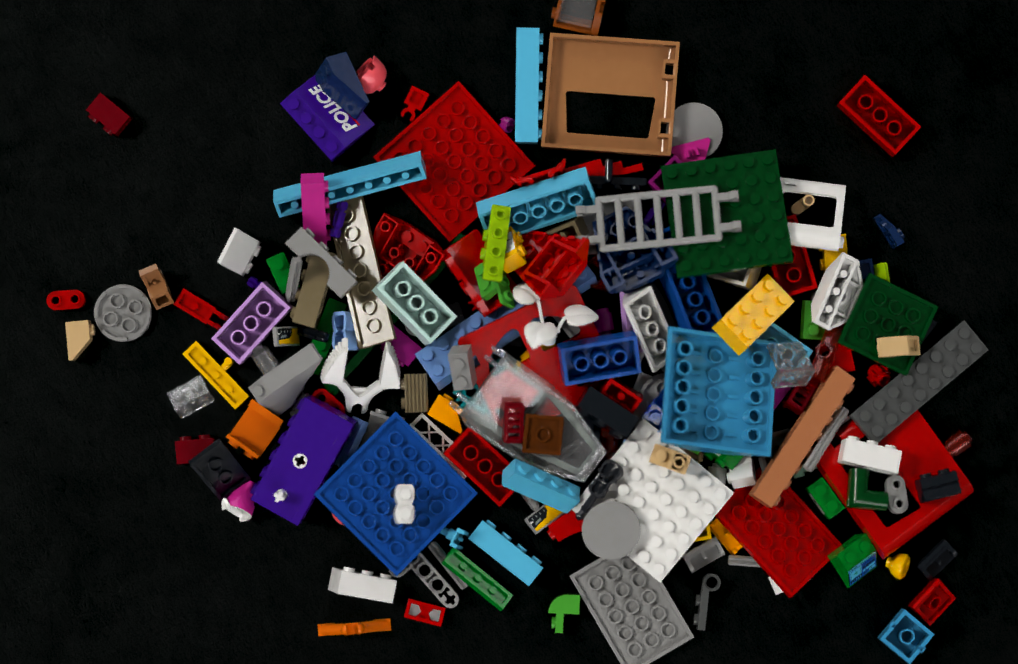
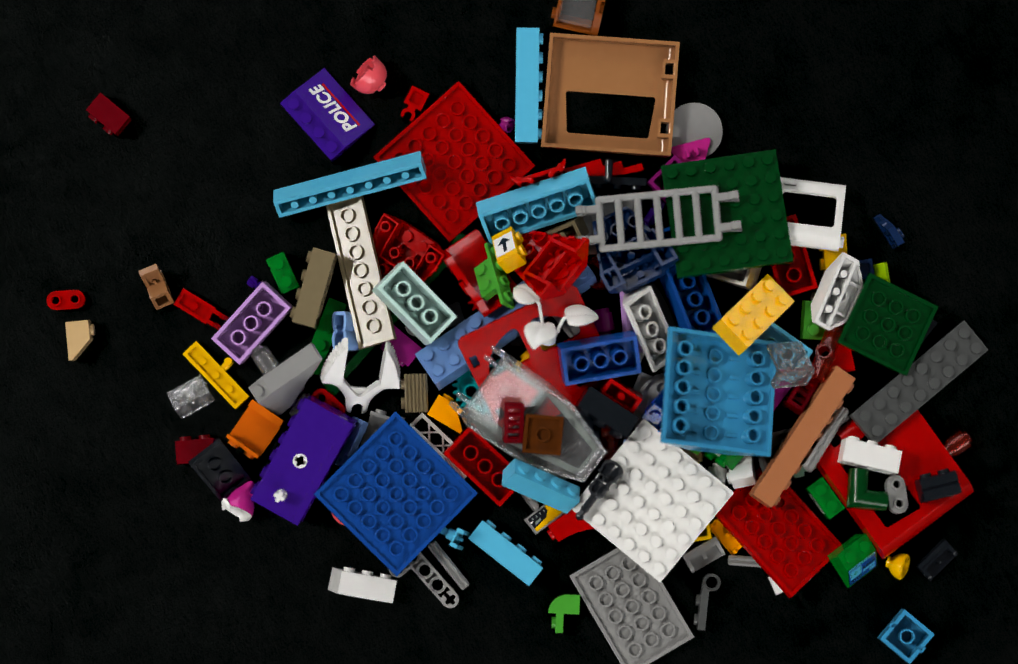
(123, 313): light grey tile -> none
(239, 252): white slope -> none
(285, 336): slope -> none
(293, 279): light grey axle -> none
(304, 245): light grey arch -> none
(314, 205): dark pink brick -> none
(314, 334): black axle -> none
(338, 219): dark purple axle -> none
(342, 84): dark blue slope -> none
(376, 625): orange piece -> none
(404, 510): white brick -> none
(424, 612): red piece -> none
(462, 367): light grey brick -> none
(477, 579): green plate -> none
(495, 243): lime bracket -> none
(611, 530): light grey tile -> none
(670, 459): tan slope -> none
(801, 205): tan piece -> none
(878, 116): red brick -> none
(878, 375): red gear -> none
(898, 346): tan slope -> none
(932, 601): red slope -> none

